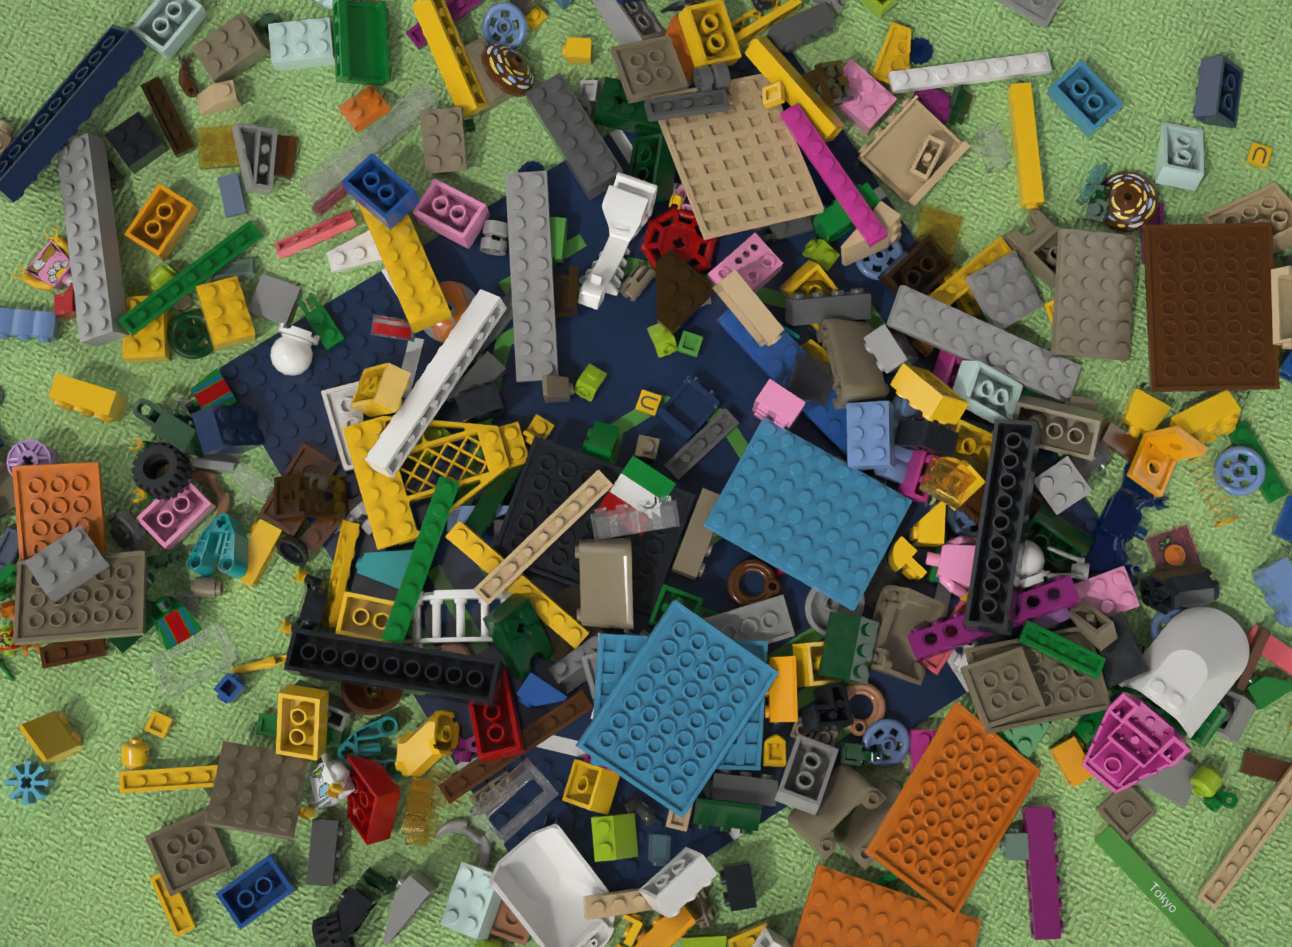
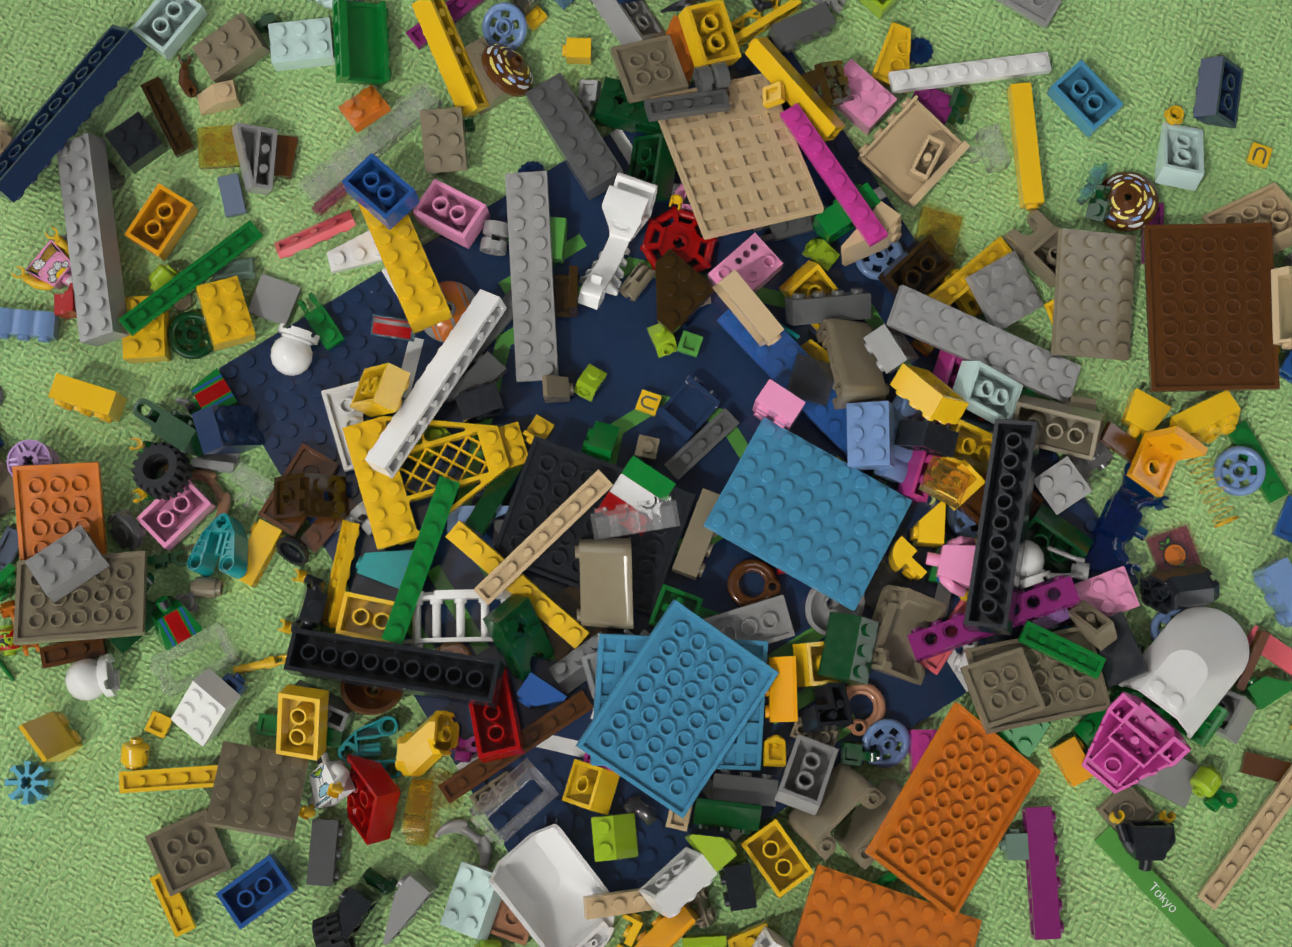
(91, 678): none -> white tile
(205, 707): none -> white brick
(659, 849): clear light blue brick -> none
(715, 849): none -> lime slope
(776, 857): none -> yellow brick
(1146, 838): none -> black torso
(1174, 110): none -> yellow plate

